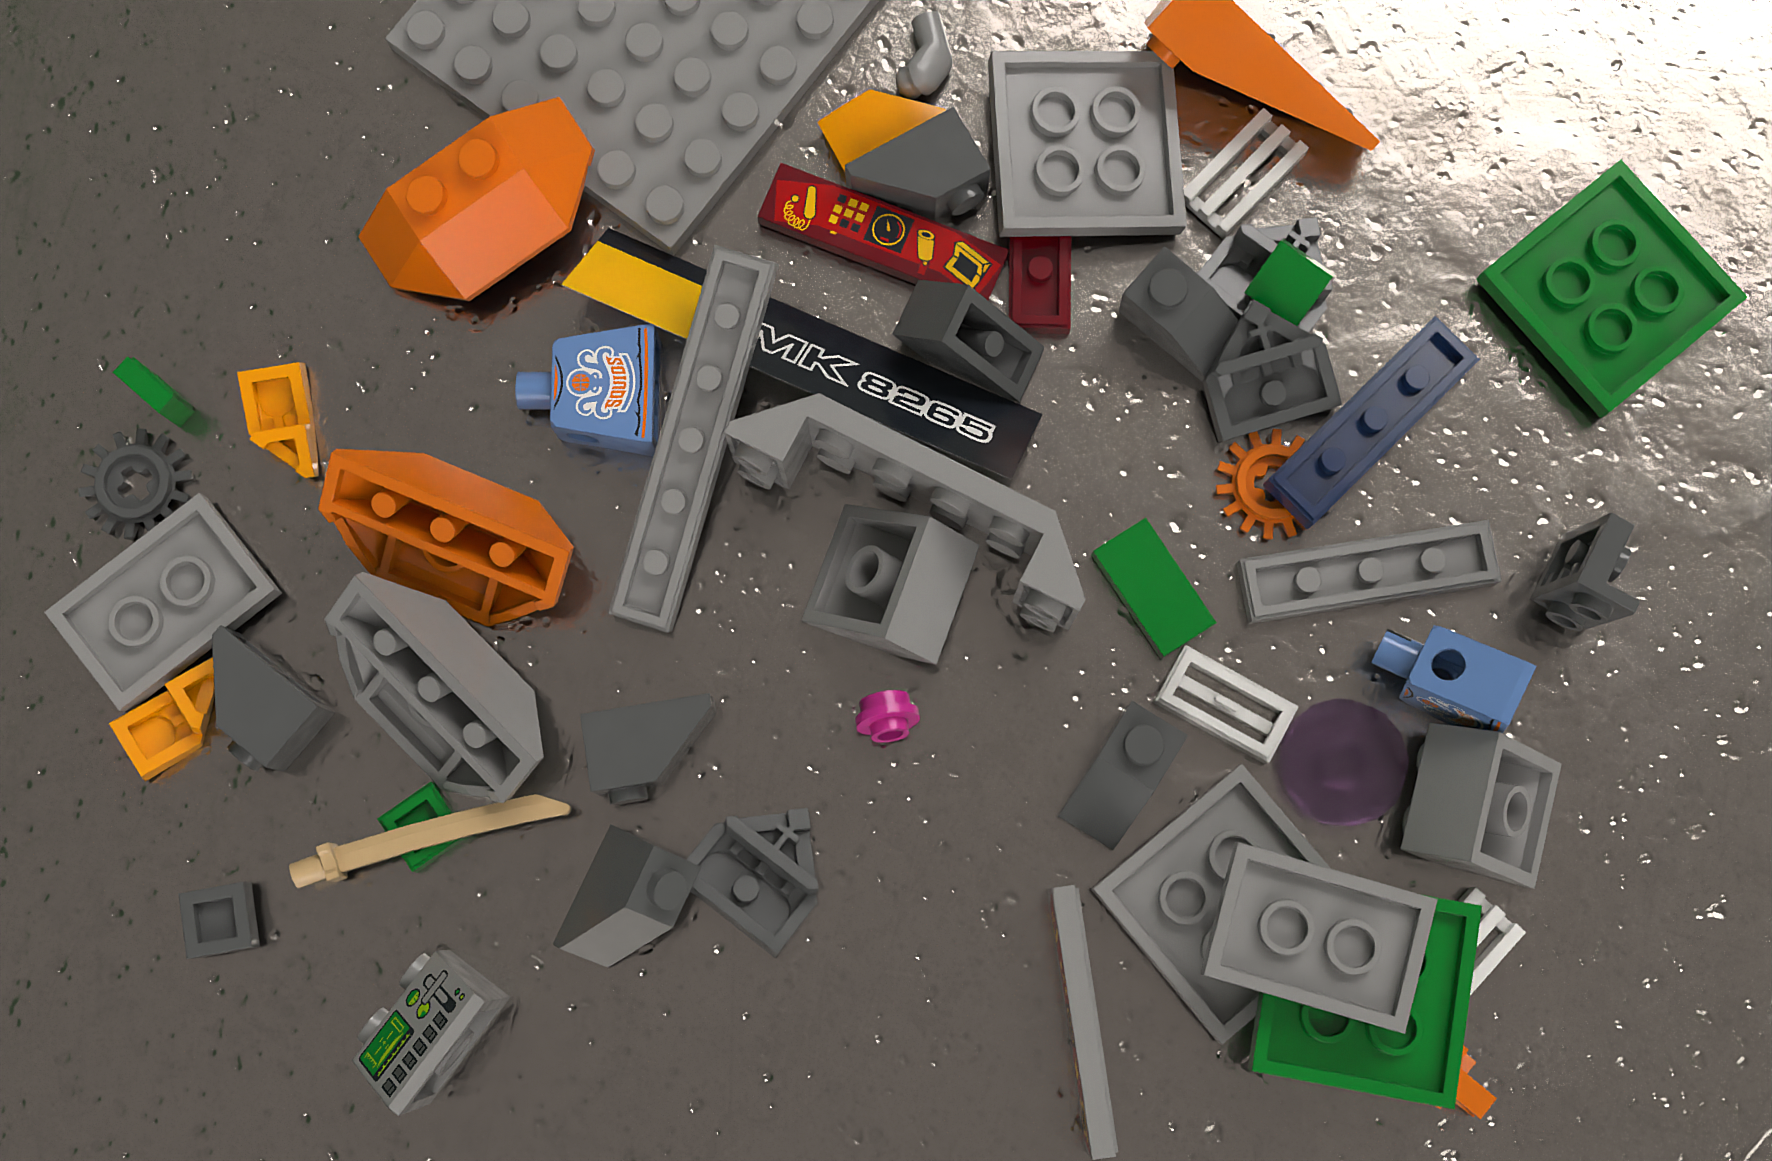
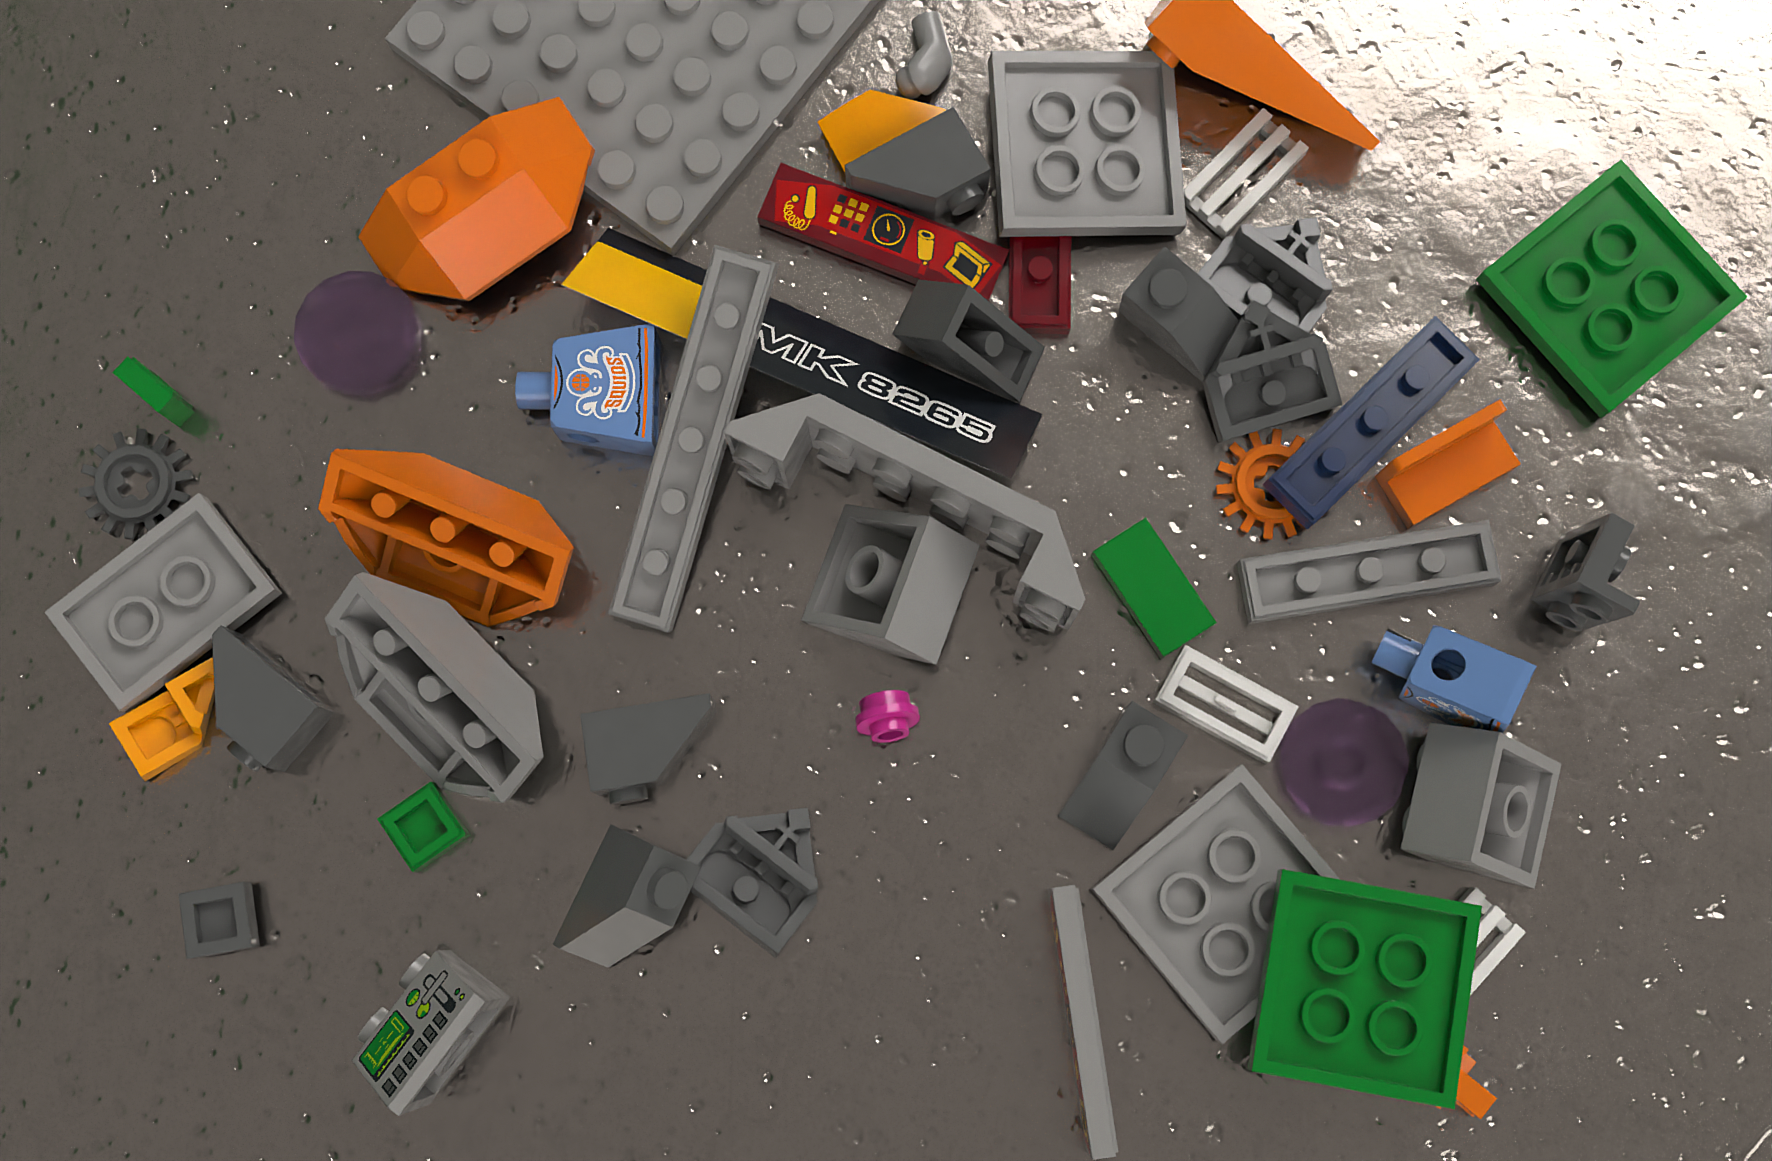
(281, 414): light orange slope -> none
(334, 860): tan sword -> none
(357, 332): none -> clear purple tile
(1289, 282): green tile -> none
(1319, 937): light grey plate -> none
(1448, 466): none -> orange panel

